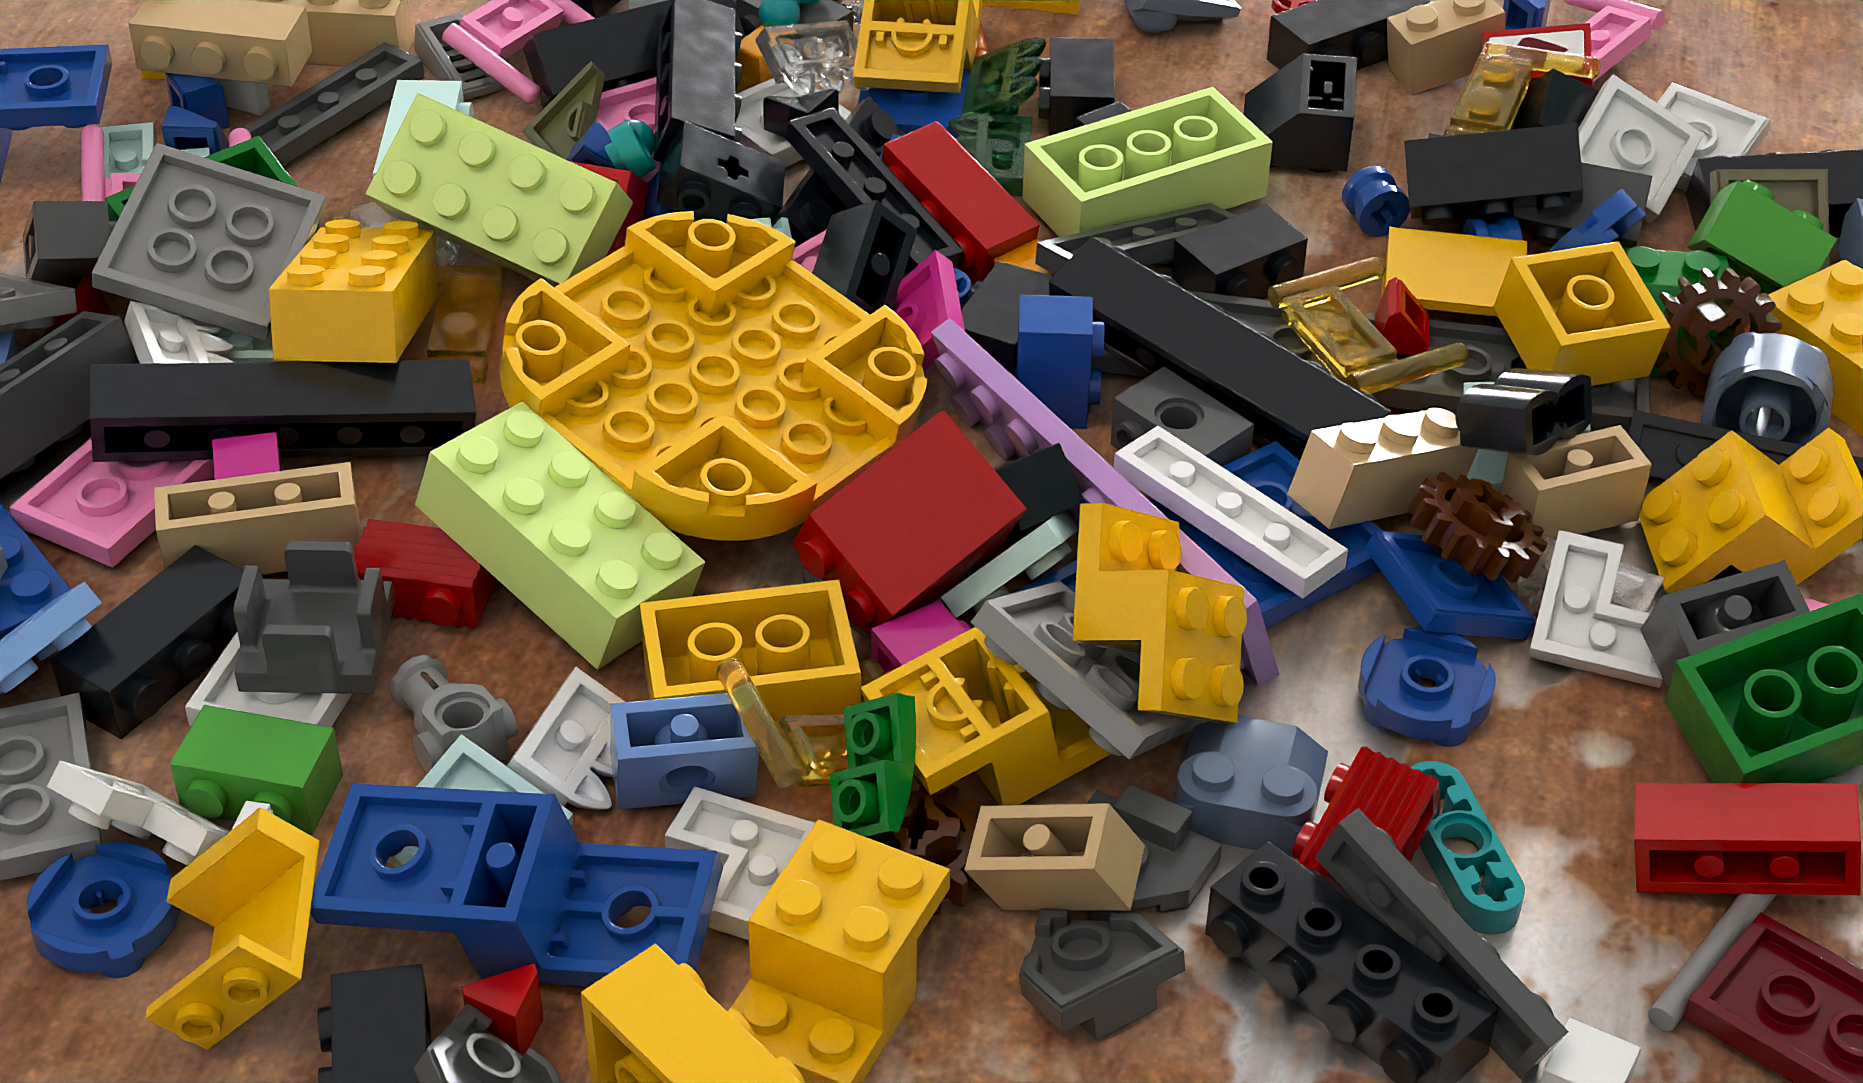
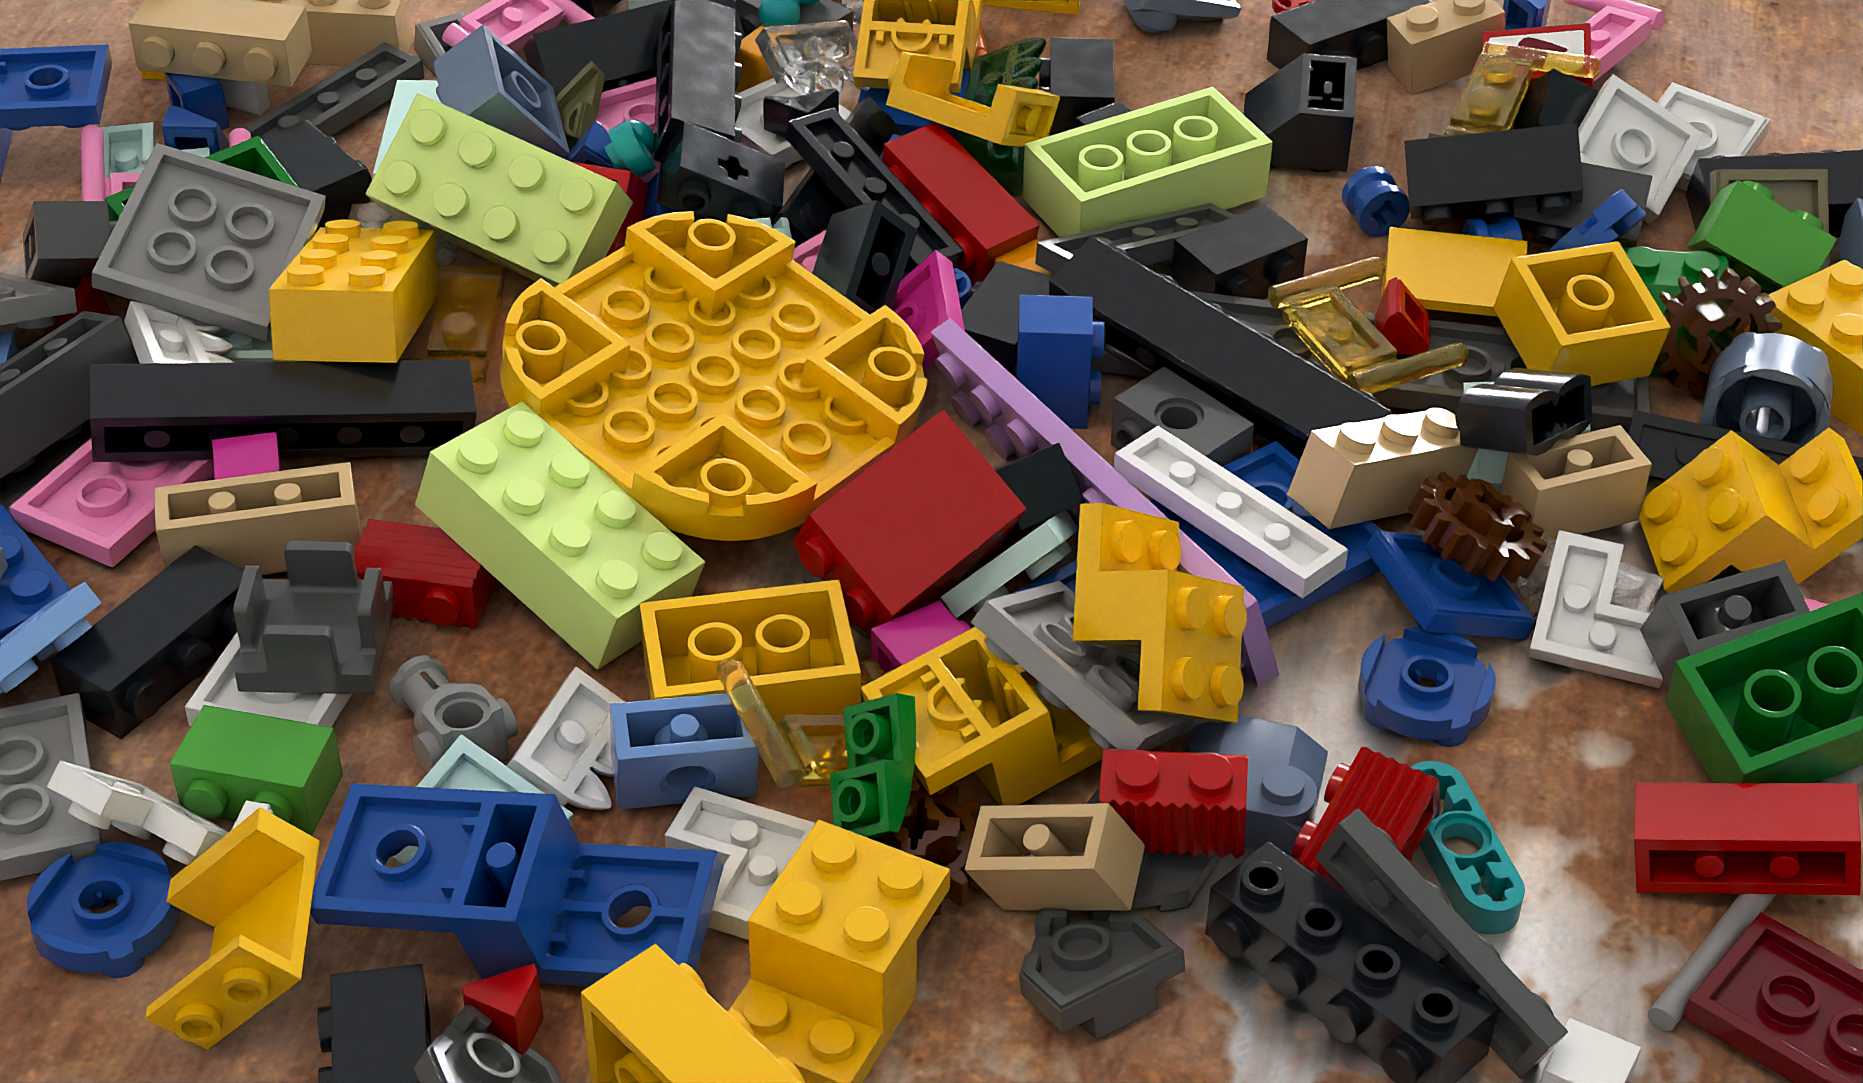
(321, 167): none -> black brick
(501, 90): none -> sand blue brick
(1016, 117): none -> yellow panel
(1179, 799): none -> red brick

